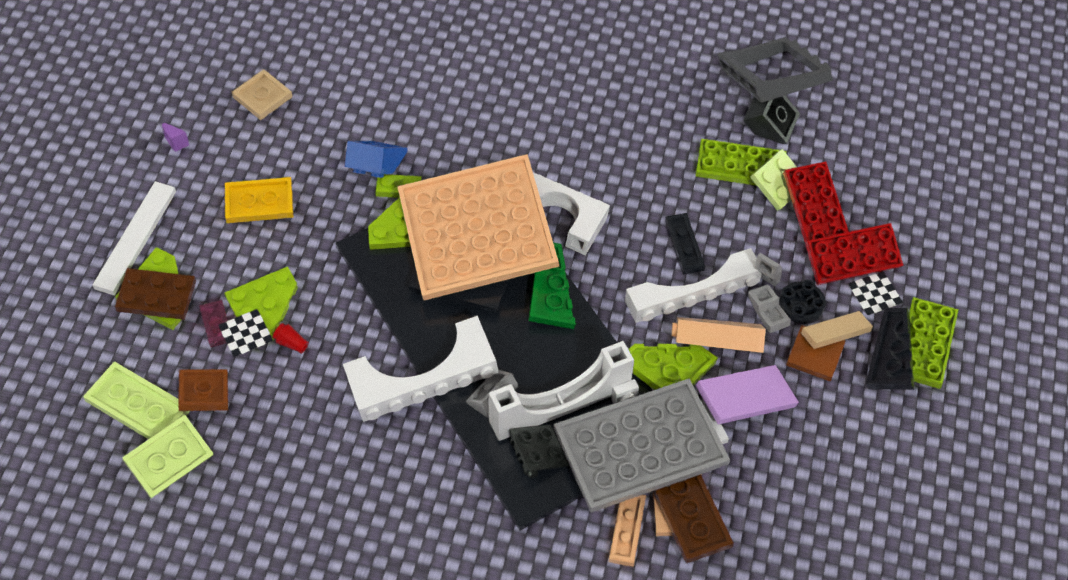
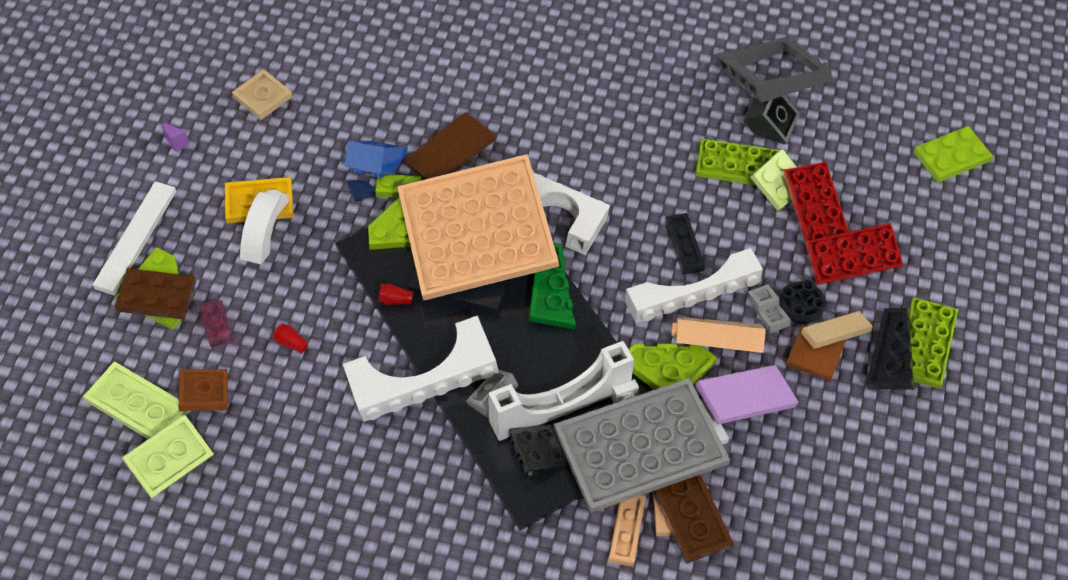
(245, 333): sticker -> none
(259, 225): none -> white arch
(267, 294): lime plate -> none
(360, 189): none -> dark blue tile
(393, 295): none -> red cone
(450, 148): none -> reddish brown tile
(770, 269): light grey slope -> none
(875, 293): sticker -> none
(953, 154): none -> lime plate

